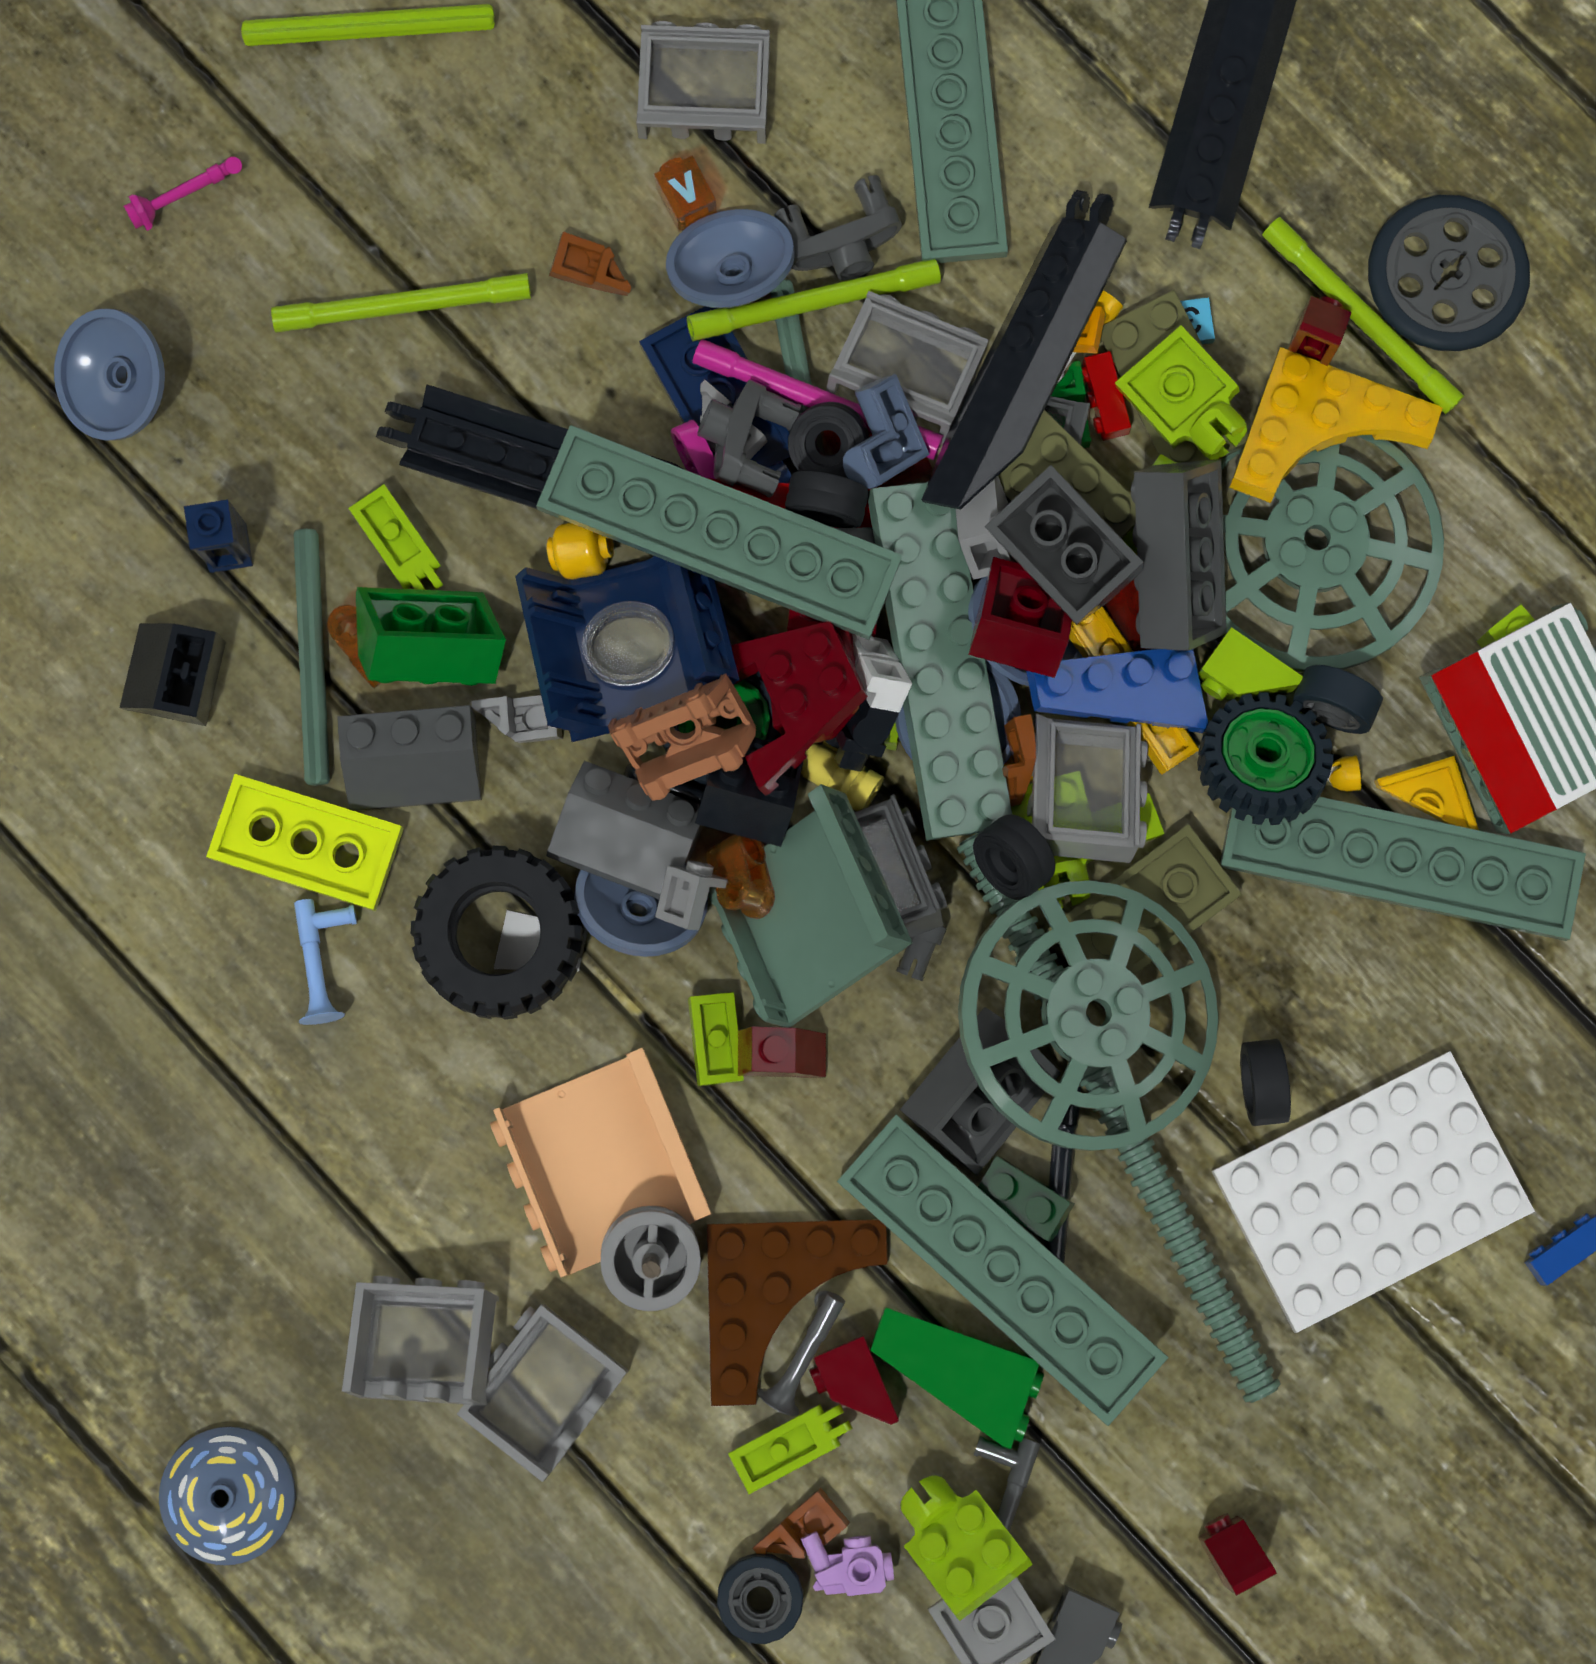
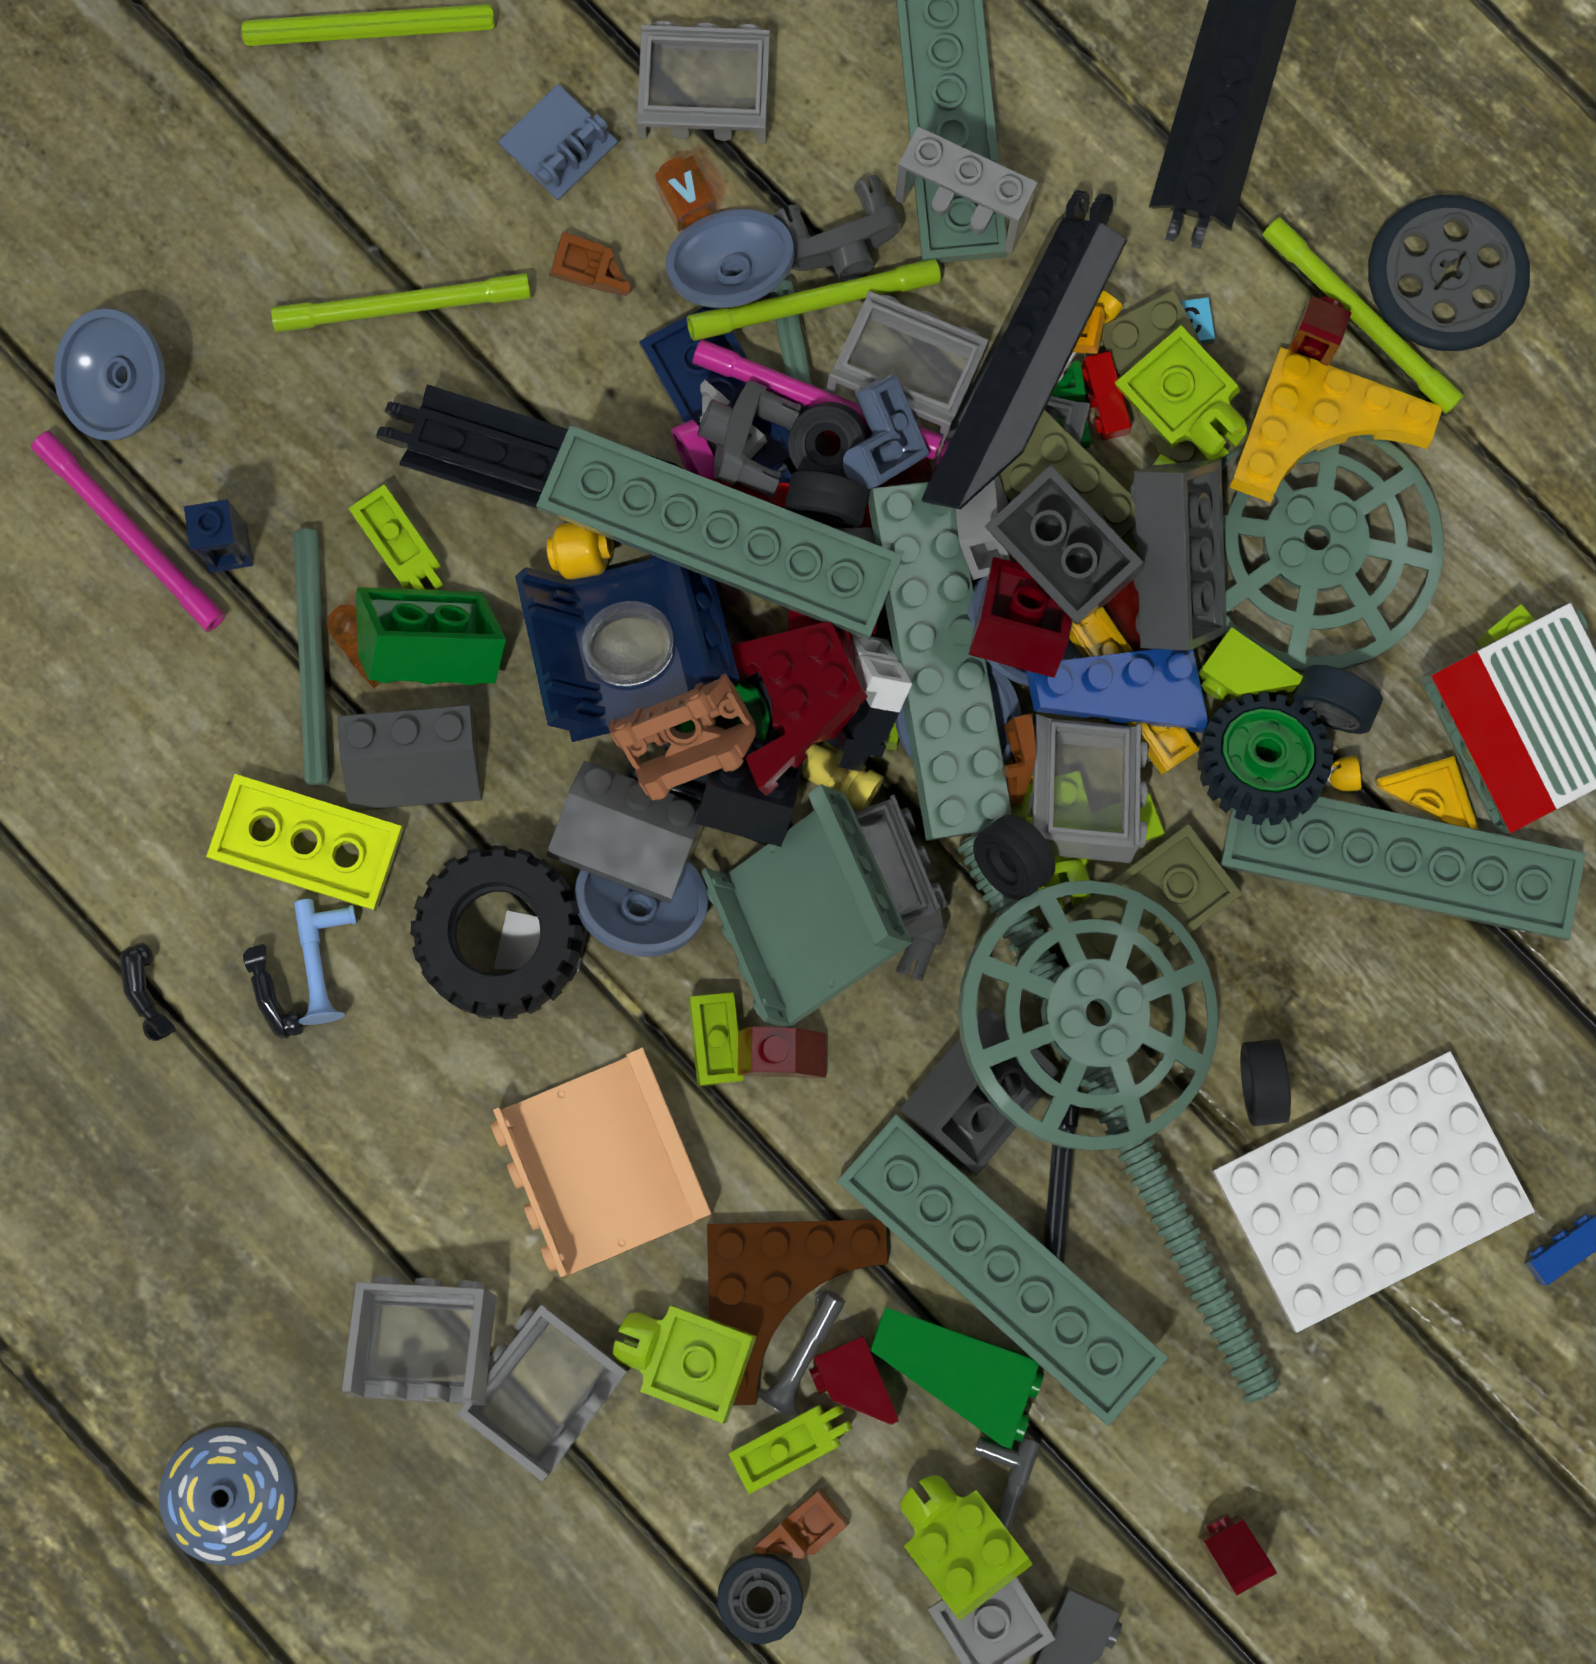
(65, 465): none -> dark pink piece
(134, 987): none -> black arm
(142, 211): dark pink piece -> none
(173, 672): black slope -> none
(263, 985): none -> black arm
(518, 718): light grey slope -> none
(558, 142): none -> sand blue hinge
(650, 1258): light grey wheel -> none
(686, 893): light grey bracket -> none
(687, 1359): none -> lime plate
(748, 881): clear orange piece -> none
(855, 1571): lavender piece -> none
(970, 176): none -> light grey window
(1026, 1198): dark green plate -> none

